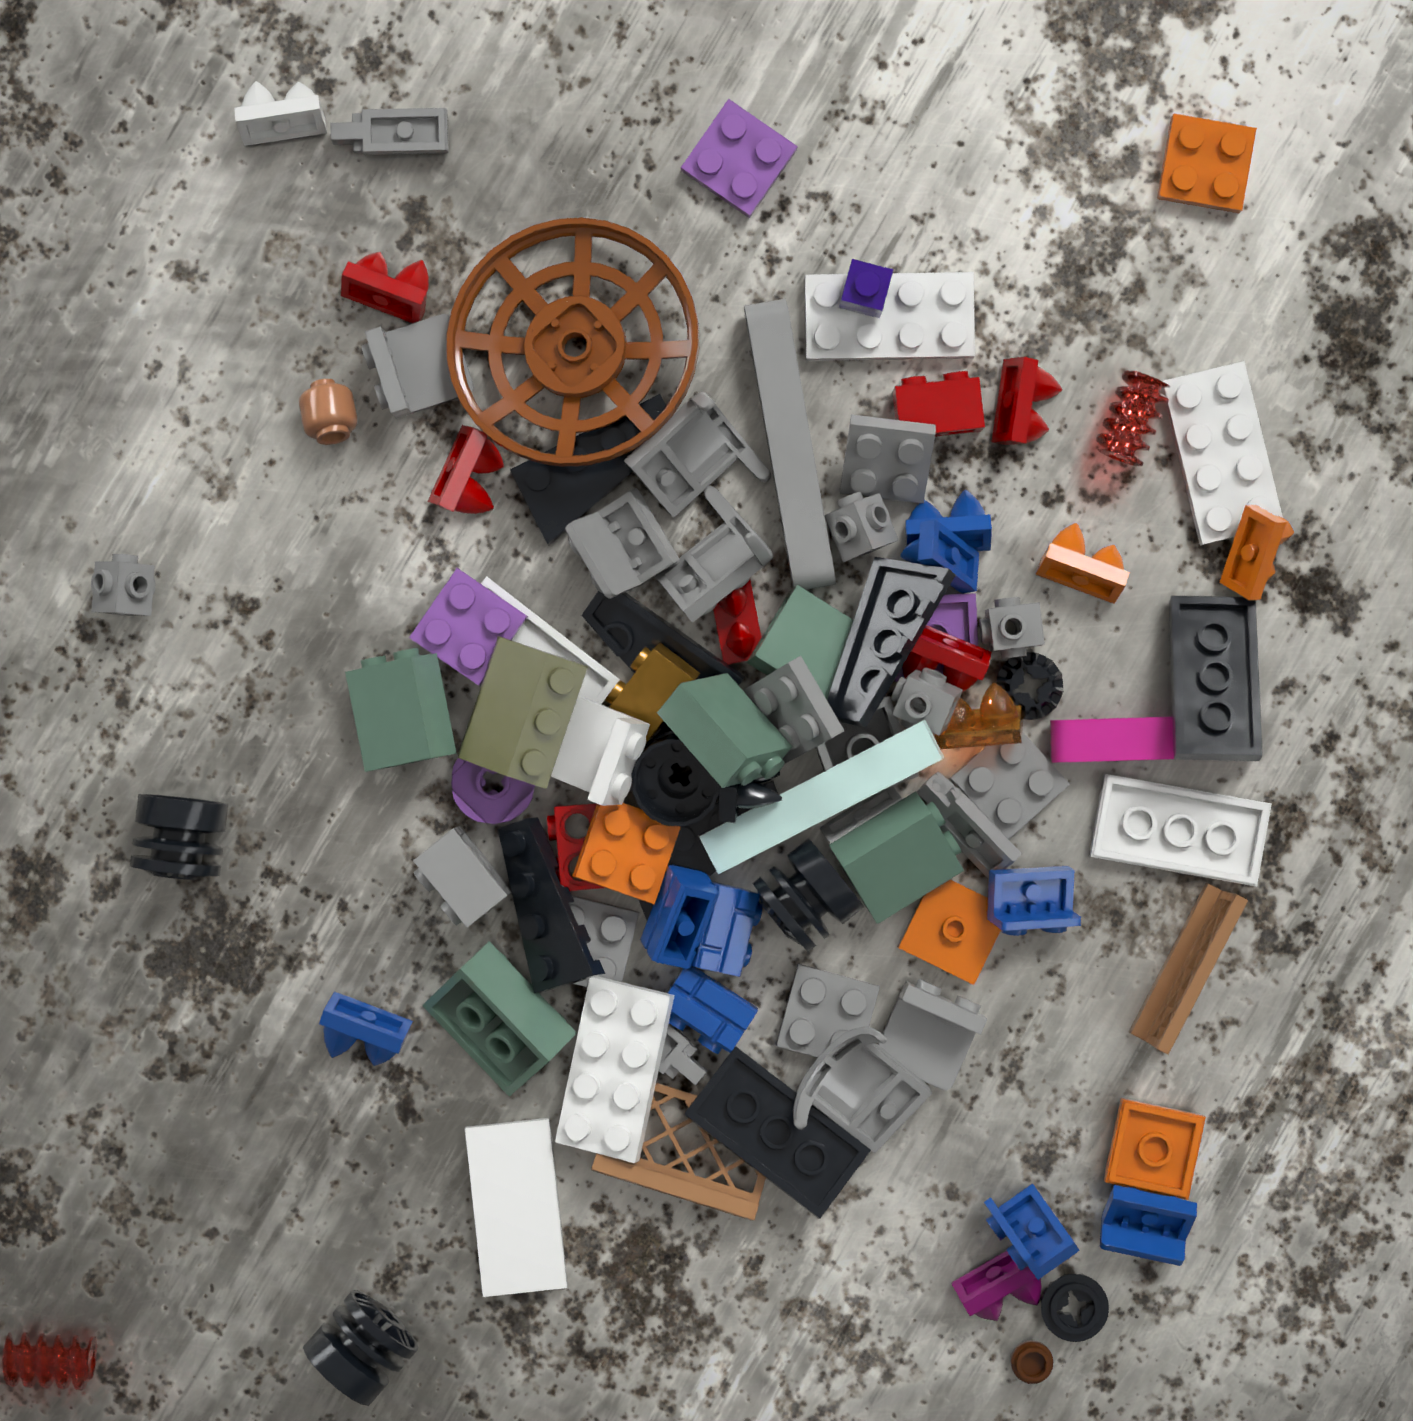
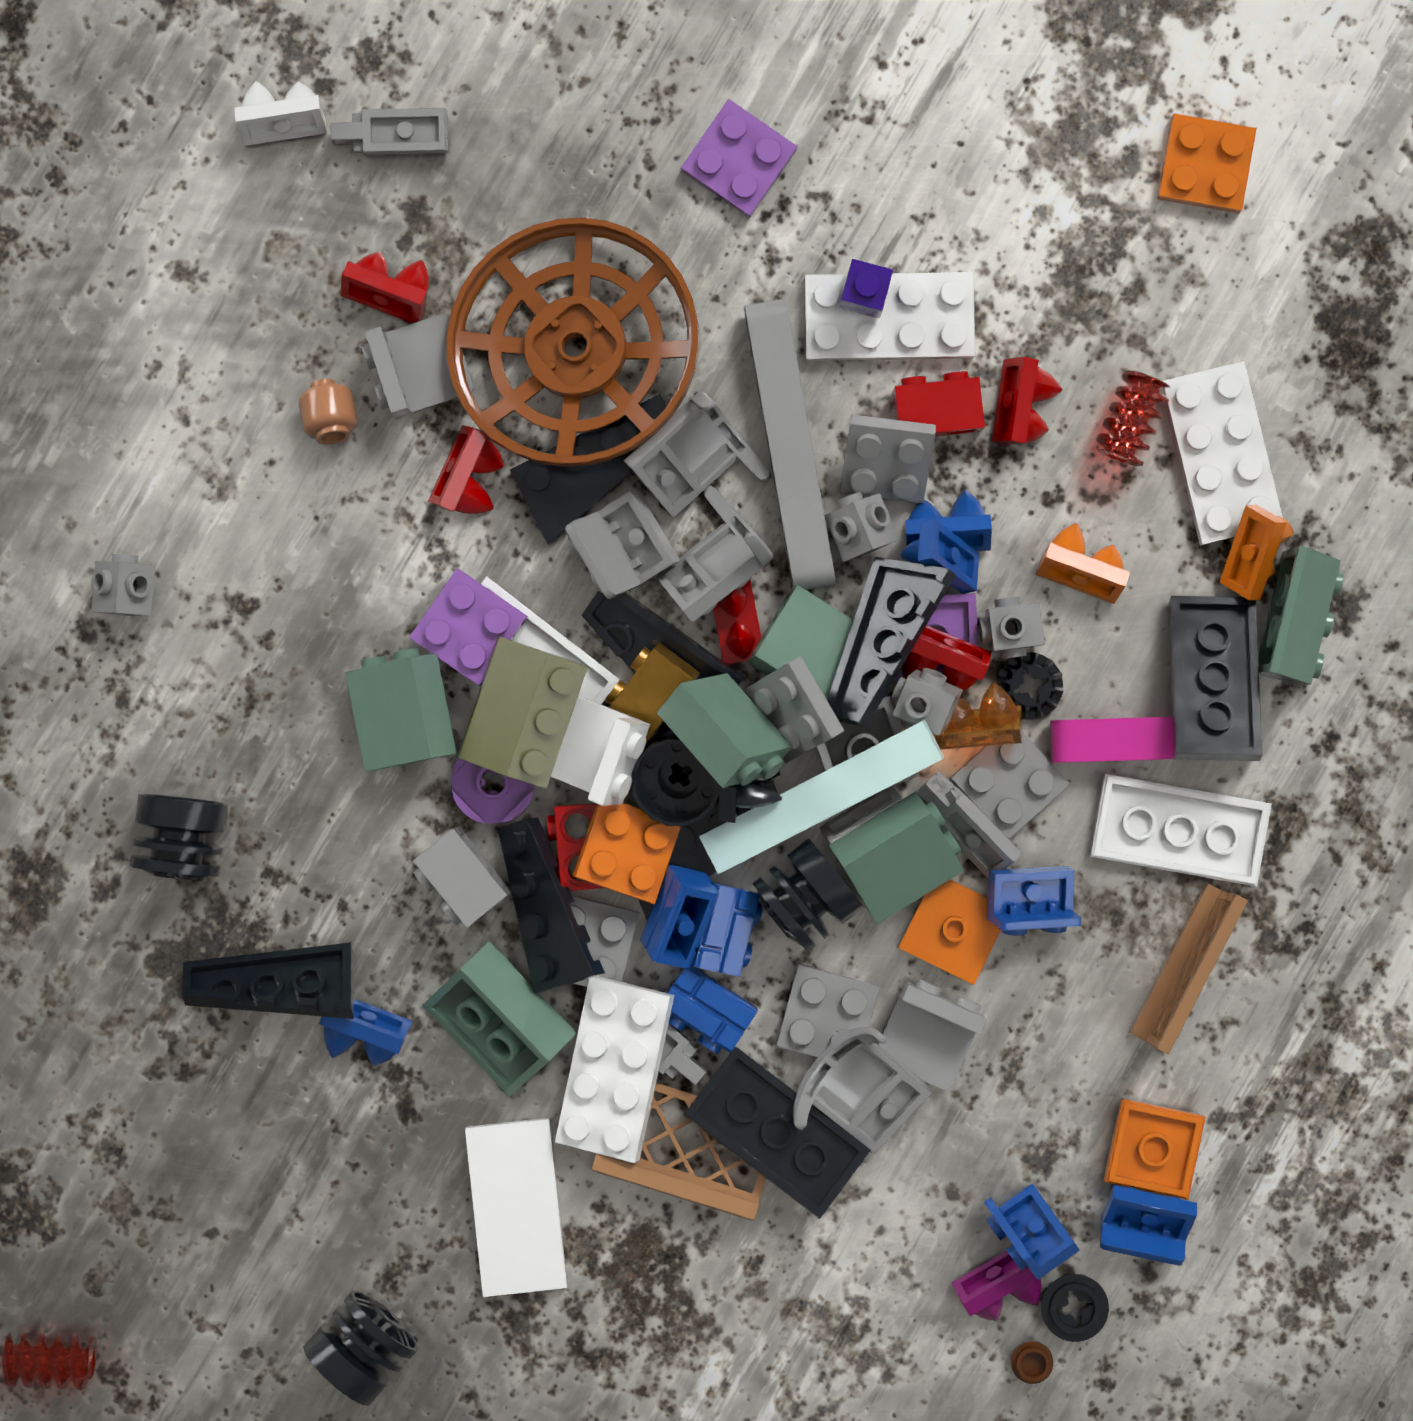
(283, 981): none -> black wing
(1299, 616): none -> sand green slope

